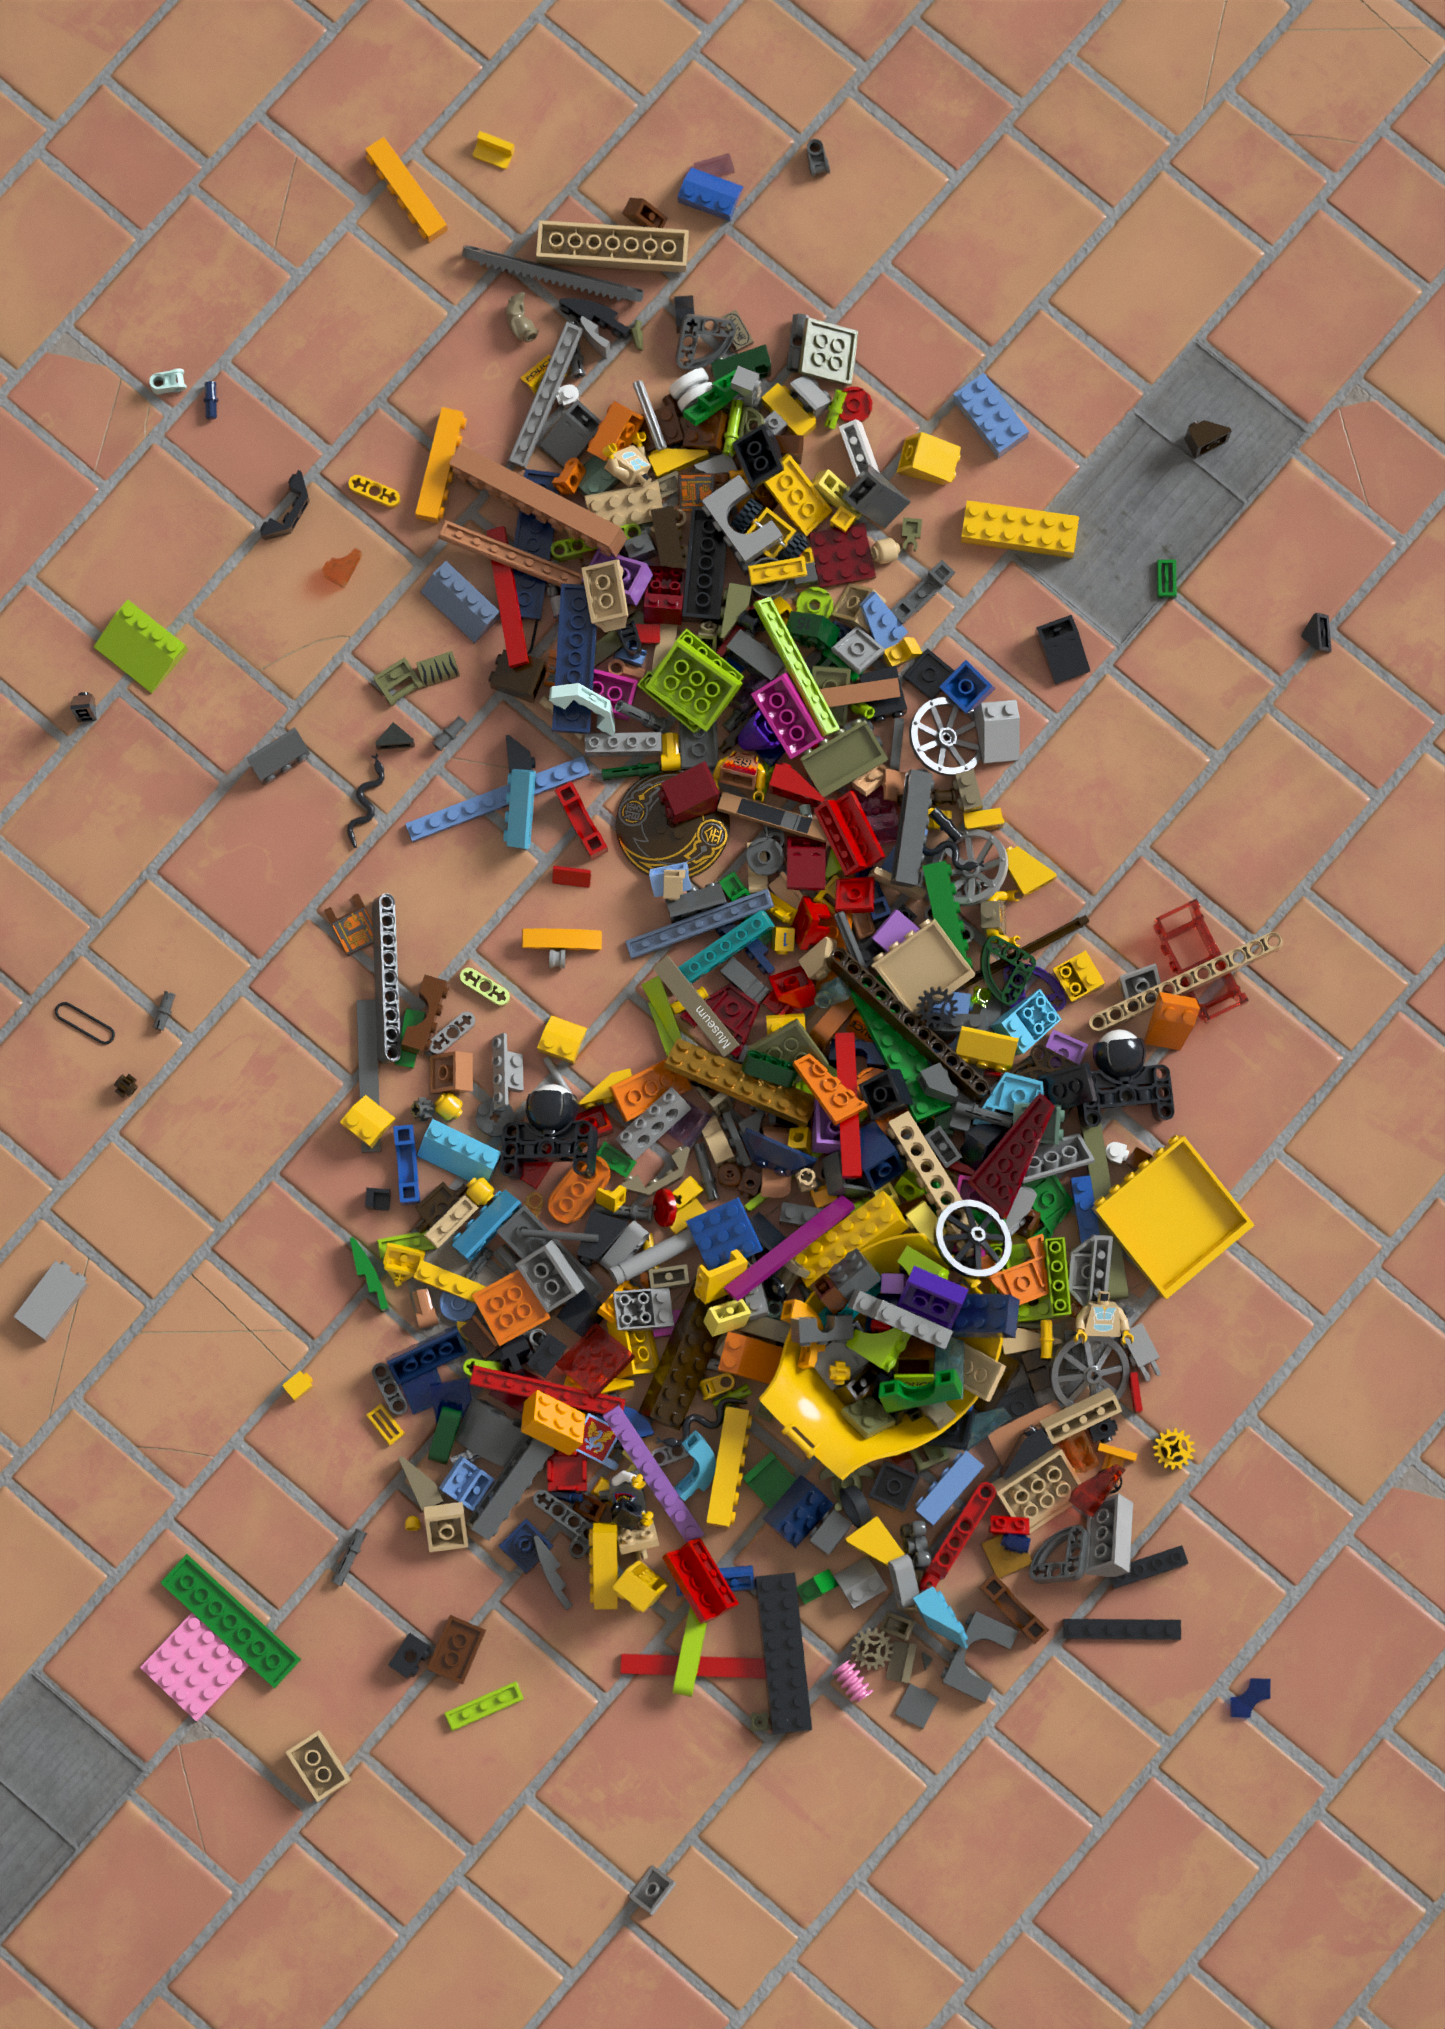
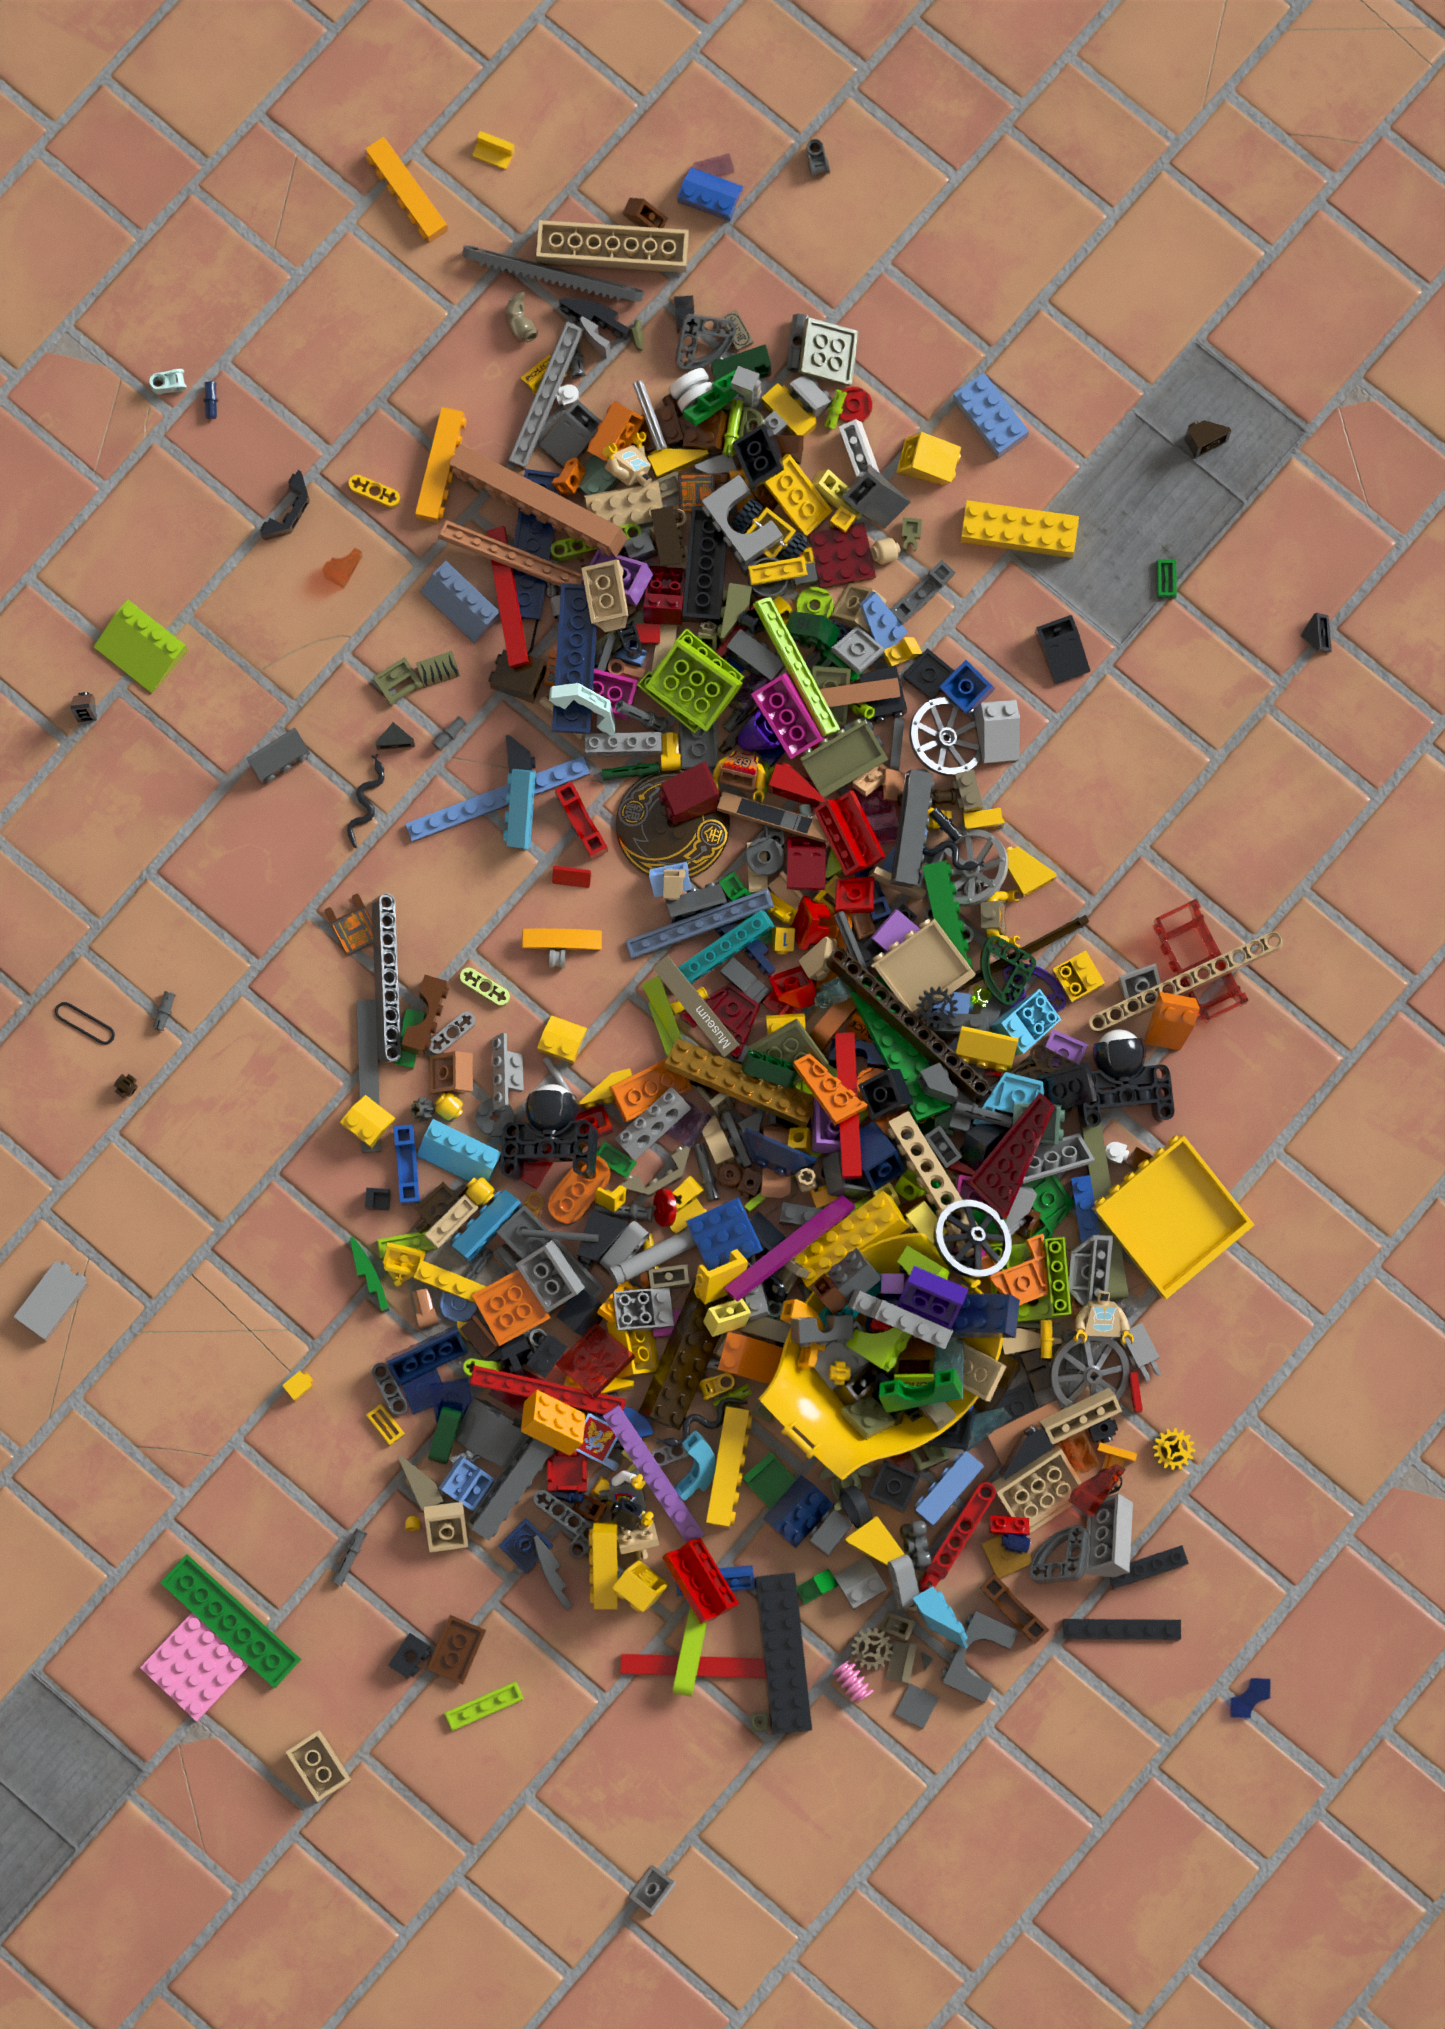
(606, 653): none -> dark grey plate

